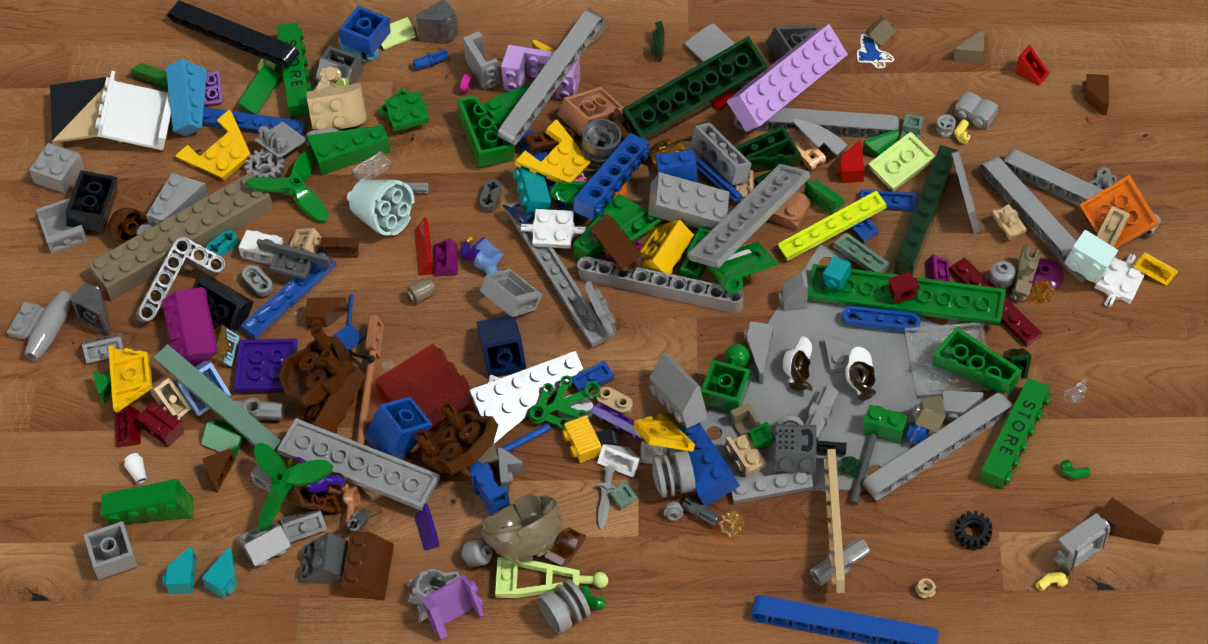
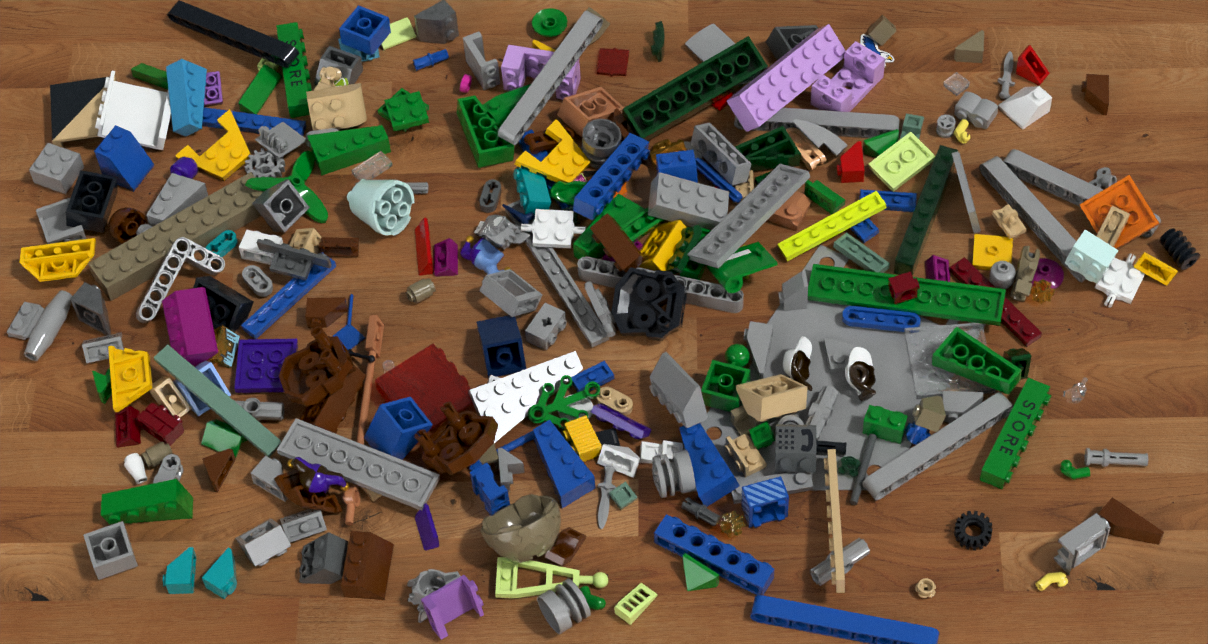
(57, 259): none -> yellow wedge
(123, 158): none -> blue slope
(155, 454): none -> dark tan brick
(169, 469): none -> light grey piece
(185, 167): none -> dark purple head
(281, 206): none -> flat silver slope
(285, 479): green piece -> none
(359, 519): dark grey axle -> none
(476, 553): light grey head -> none
(500, 231): none -> light grey piece
(546, 326): none -> light grey brick
(549, 22): none -> green dish
(564, 467): none -> blue wedge
(613, 62): none -> clear red piece
(630, 617): none -> yellowish green slope
(633, 302): none -> black brick
(662, 433): yellow wing -> none
(673, 511): light grey plate -> none
(689, 239): none -> dark green plate
(698, 575): none -> slope
(756, 583): none -> blue brick
(765, 502): none -> blue container
(772, 397): none -> tan slope
(836, 273): teal brick -> none
(860, 72): none -> lavender plate
(956, 84): none -> clear plate
(991, 249): none -> yellow plate
(1006, 81): none -> light grey sword
(1027, 105): none -> white slope
(1105, 458): none -> light grey pin
(1179, 248): none -> black piece

